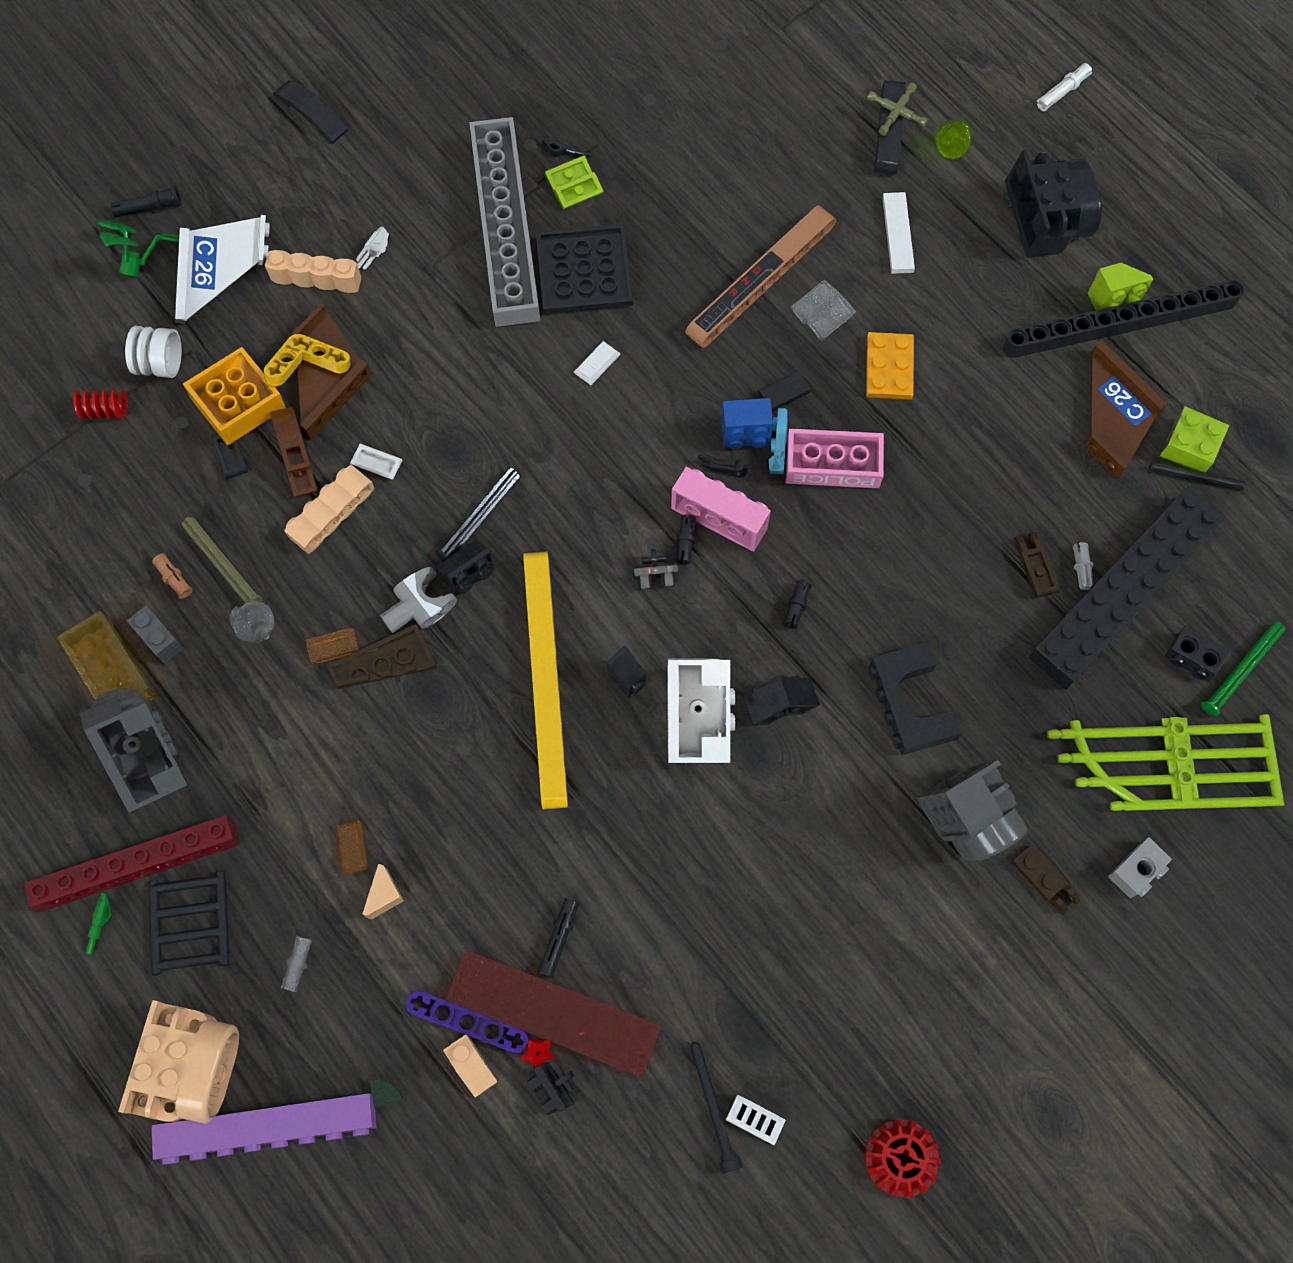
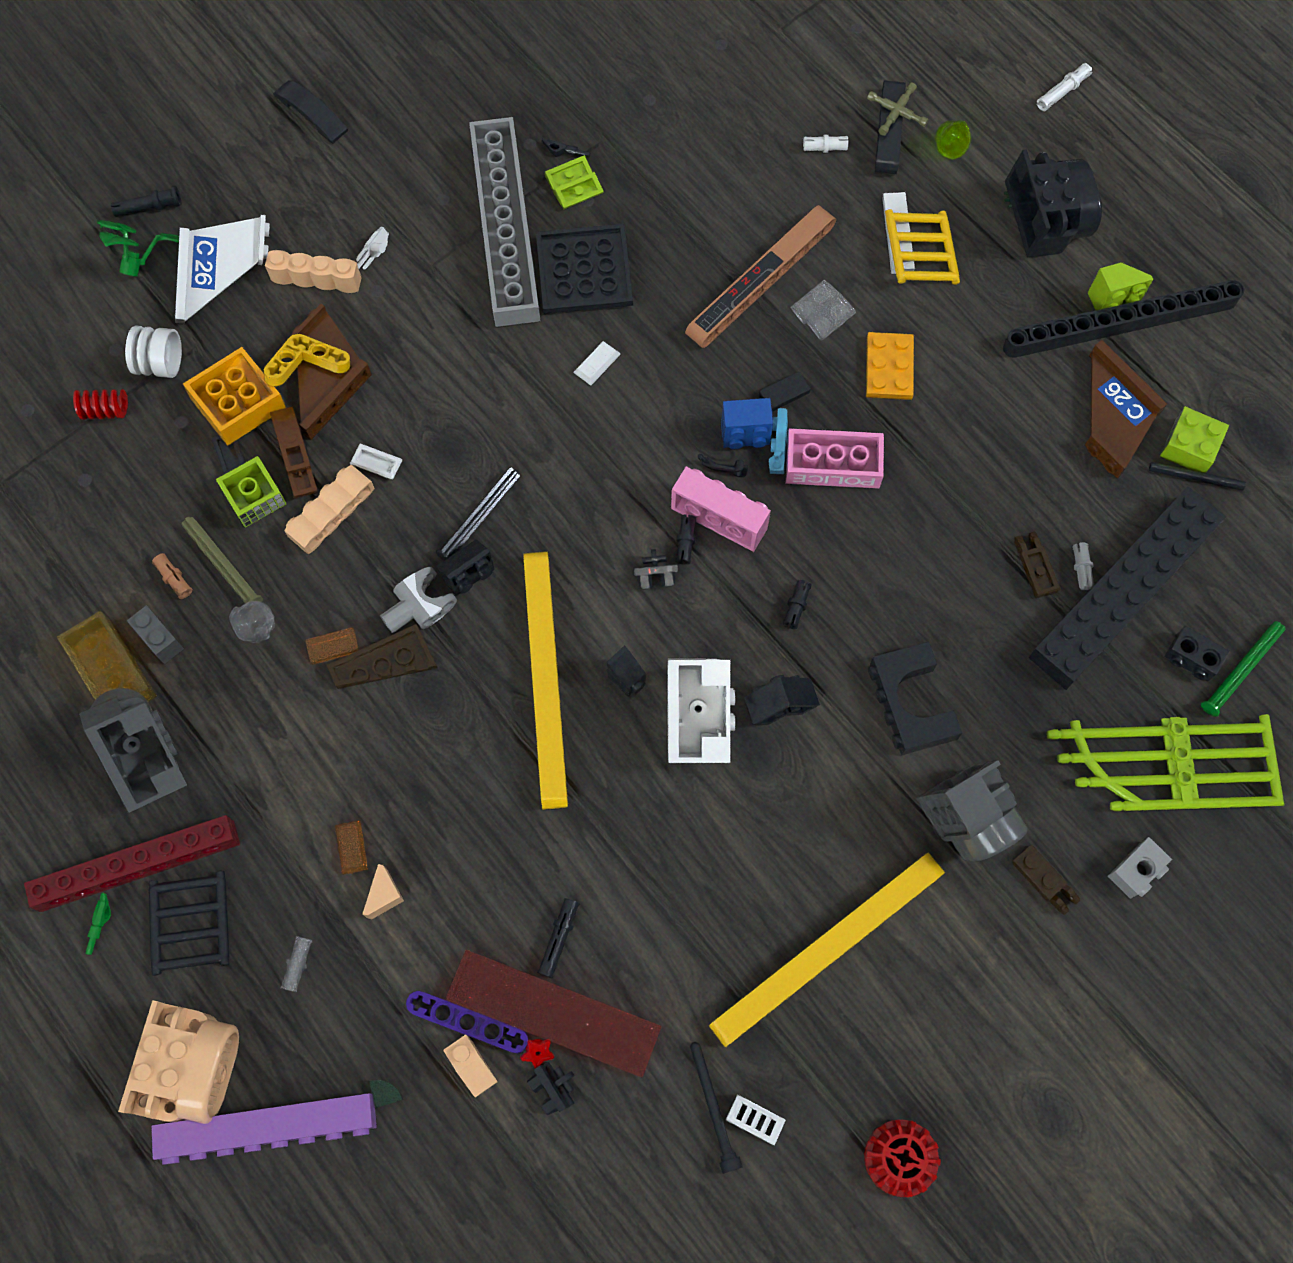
(251, 491): none -> lime brick
(825, 143): none -> white pin
(826, 950): none -> yellow beam
(900, 256): none -> yellow bar

